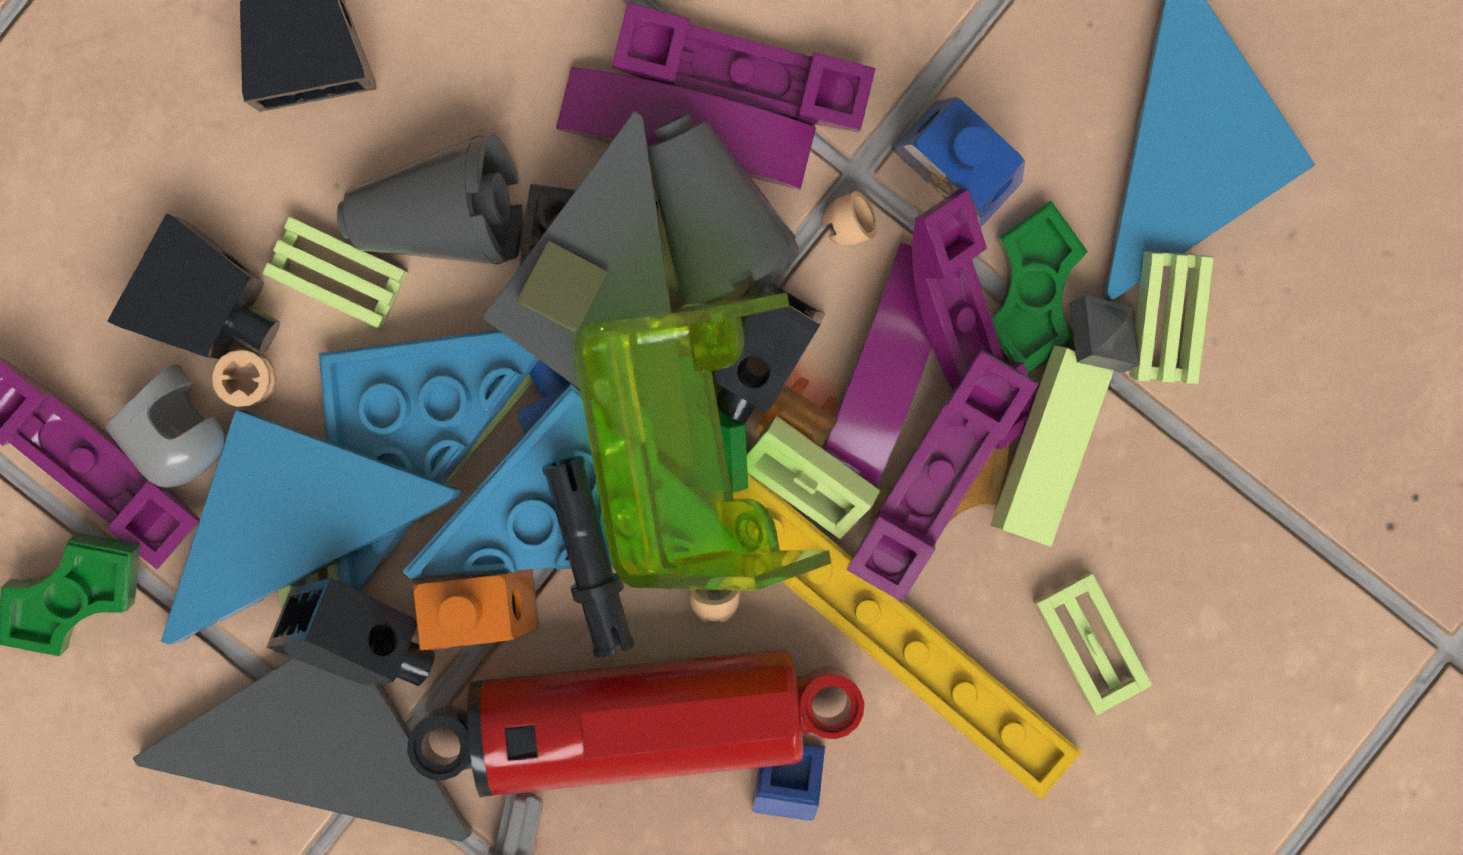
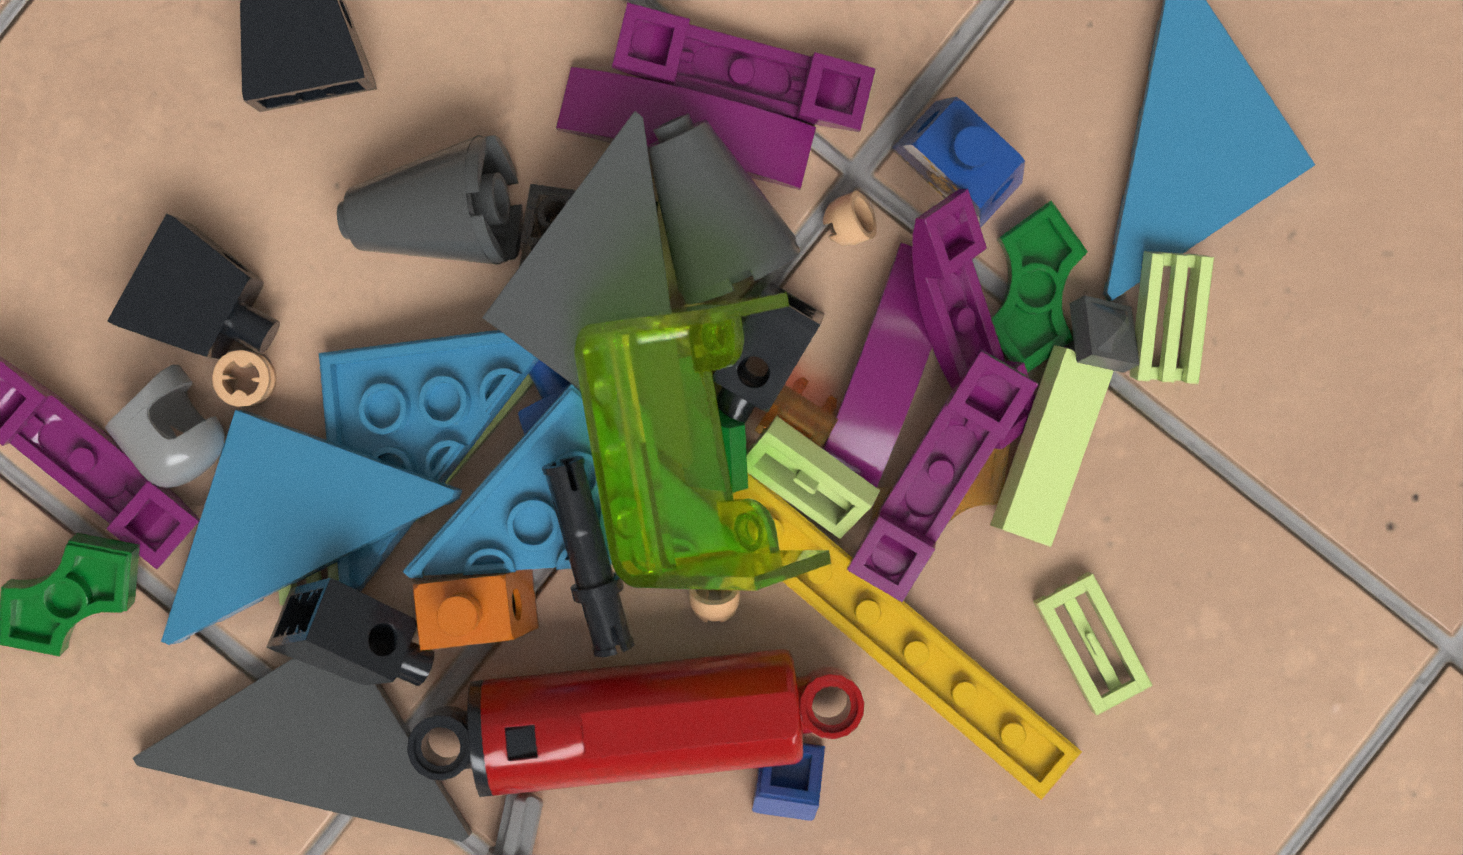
(287, 250): yellowish green tile -> none
(562, 286): olive slope -> none

